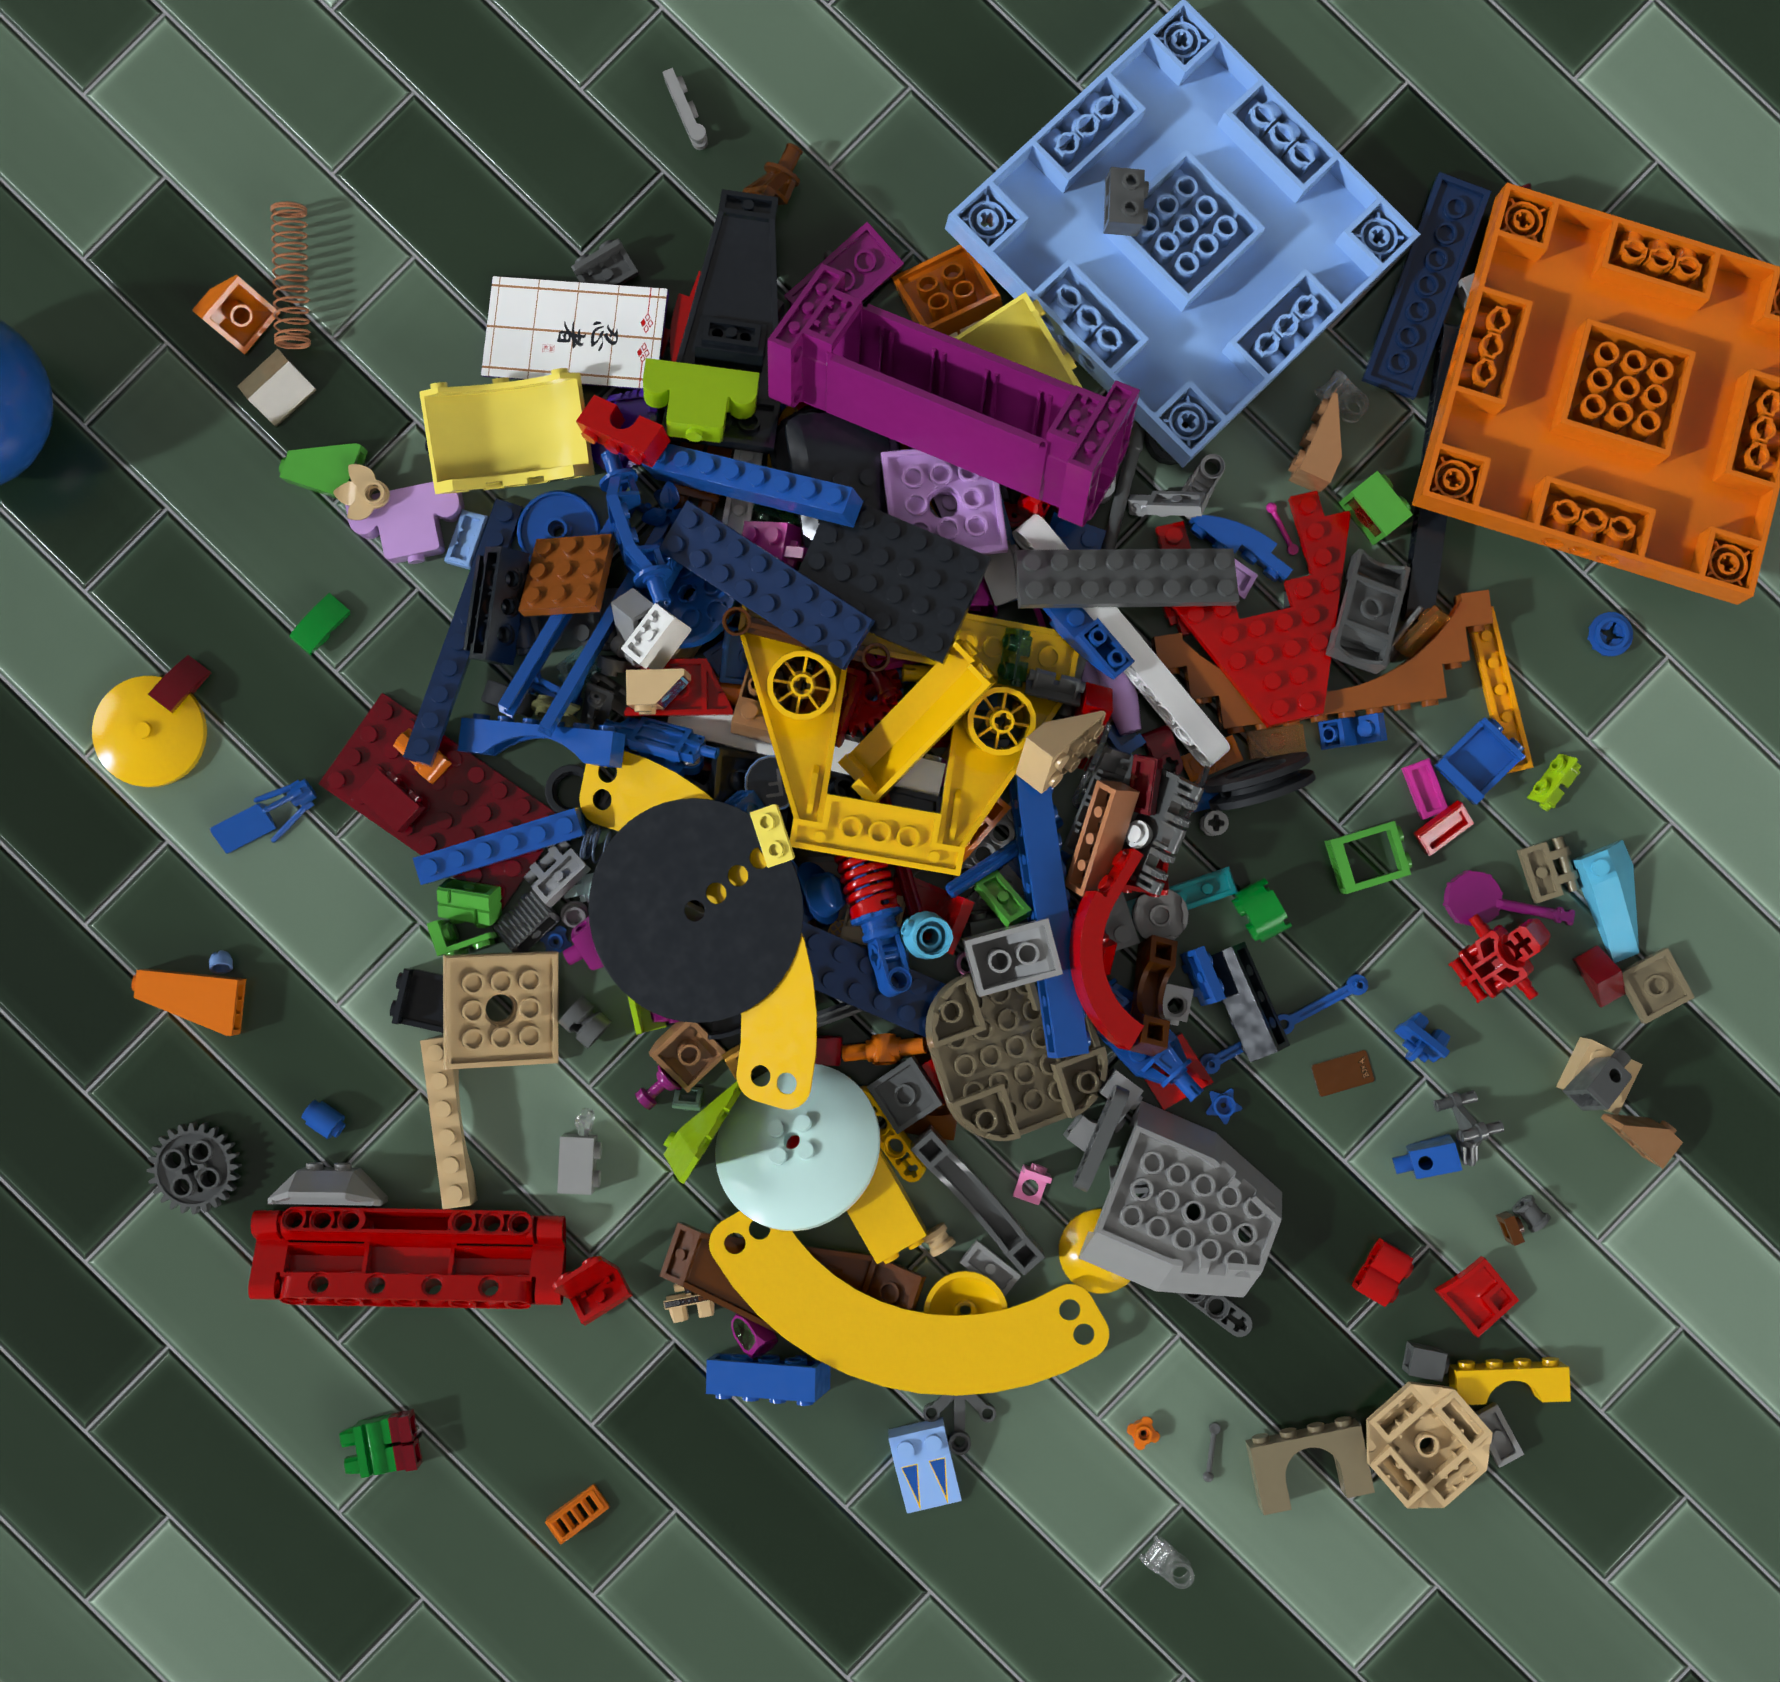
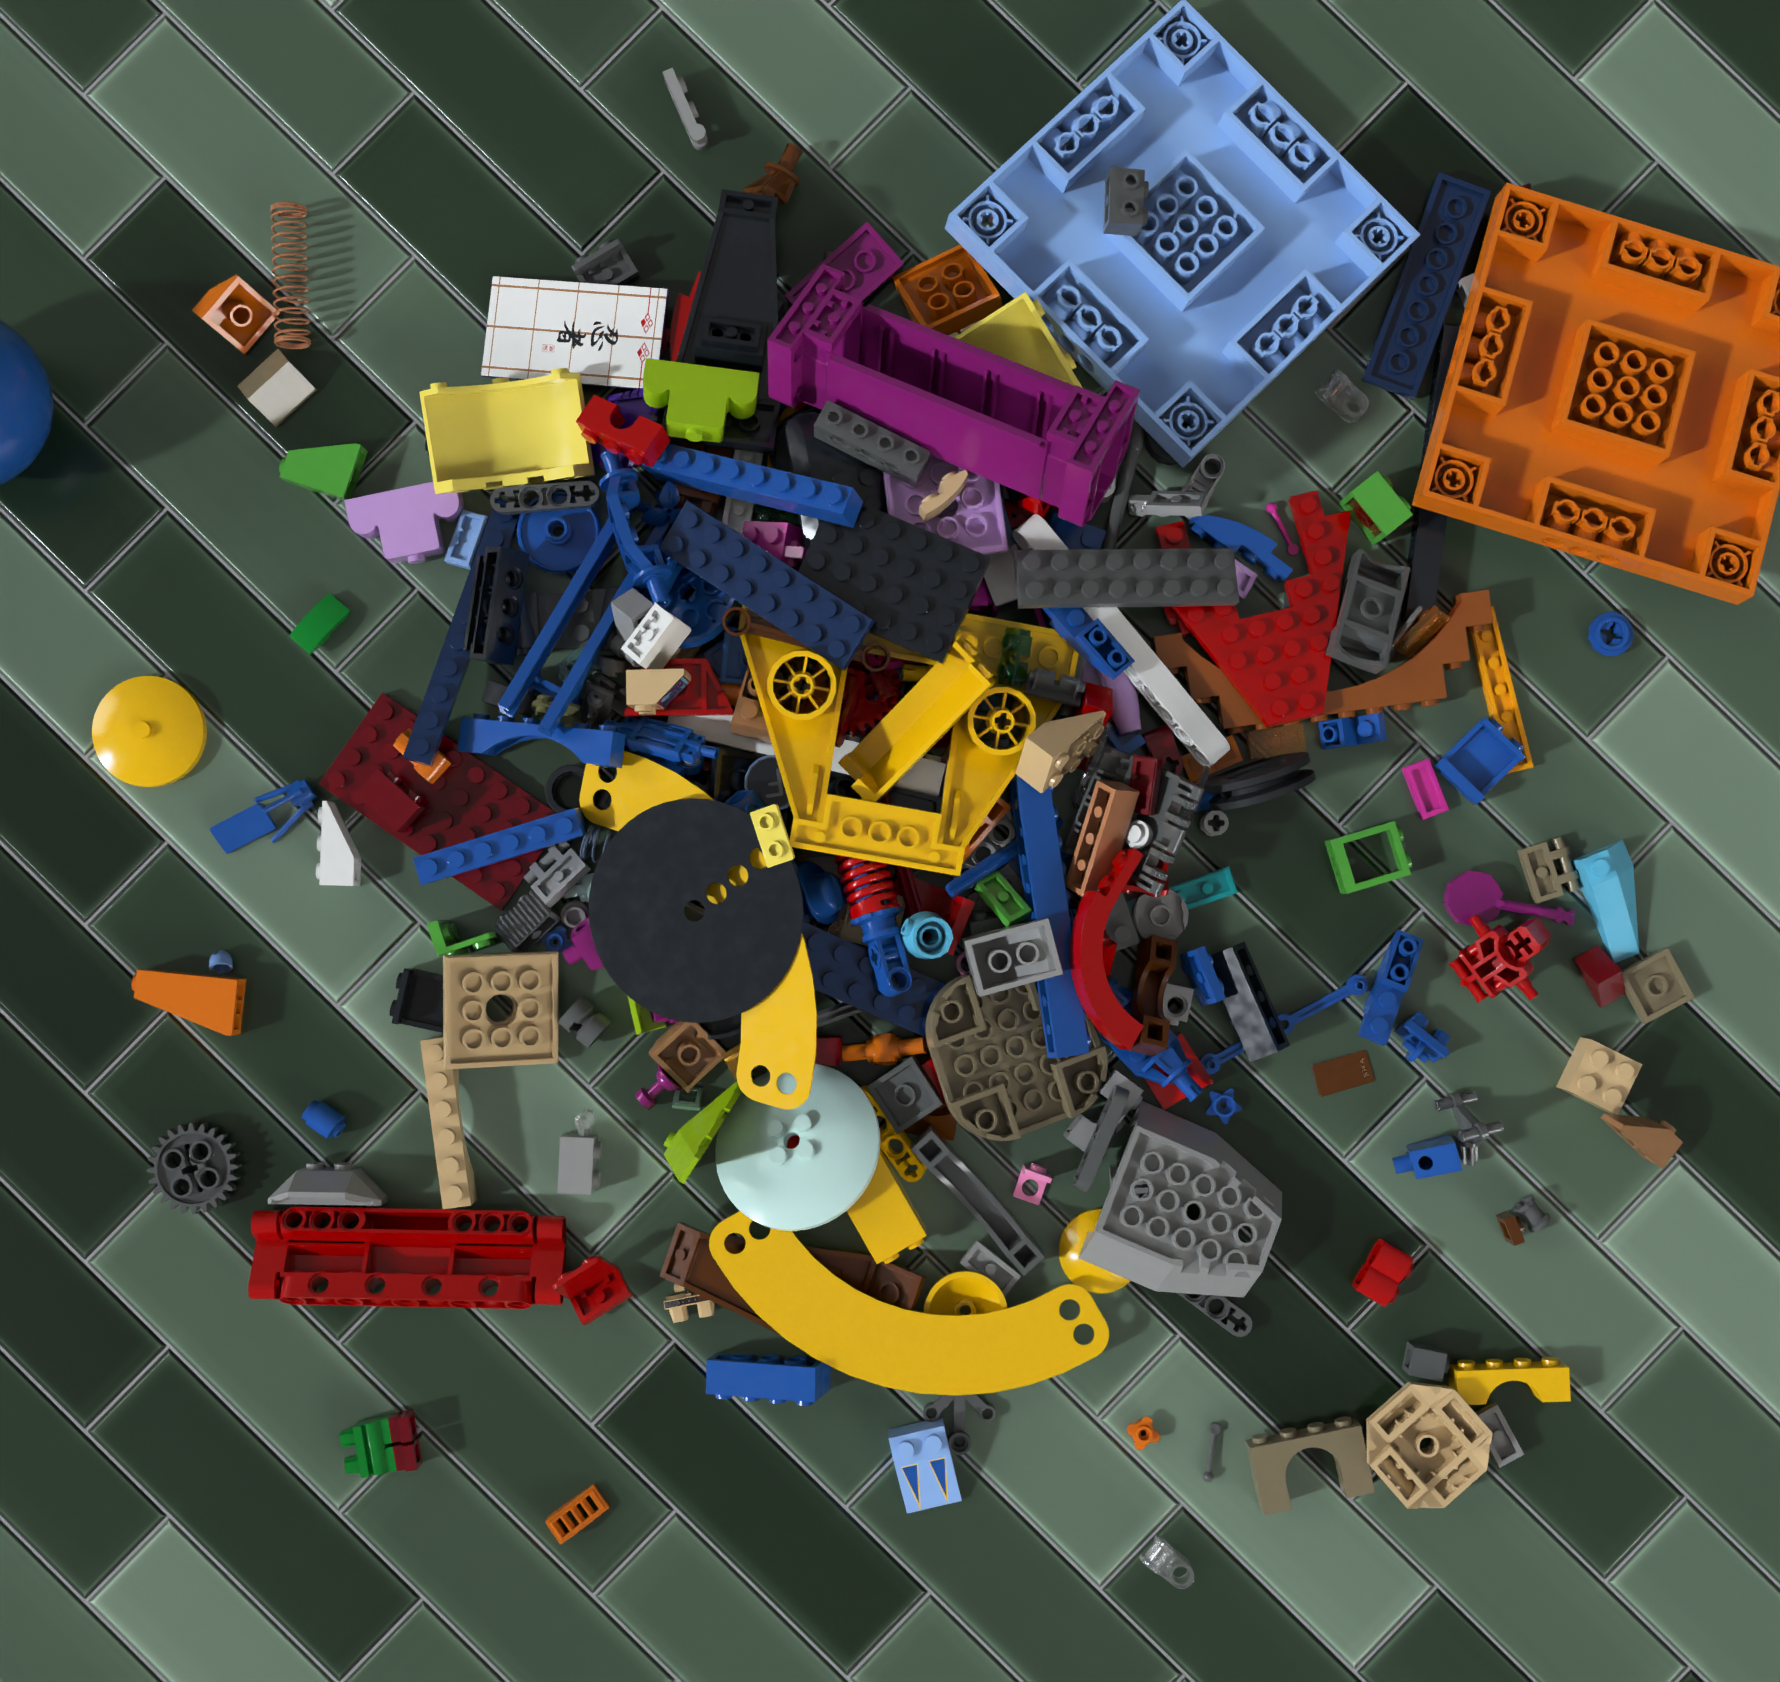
(179, 683): dark red slope -> none
(338, 854): none -> white slope
(358, 492): tan plate -> none
(469, 902): bright green brick -> none
(545, 497): none -> dark grey beam
(567, 575): dark orange plate -> none
(752, 1337): magenta rock -> none
(871, 443): none -> dark grey brick
(938, 1239): tan wheel -> none
(949, 489): none -> tan slope
(1262, 911): green brick -> none
(1321, 449): medium nougat slope -> none
(1389, 986): none -> blue slope
(1443, 828): tile -> none
(1478, 1296): red plate -> none
(1561, 771): lime hinge -> none
(1600, 1082): dark grey torso -> none

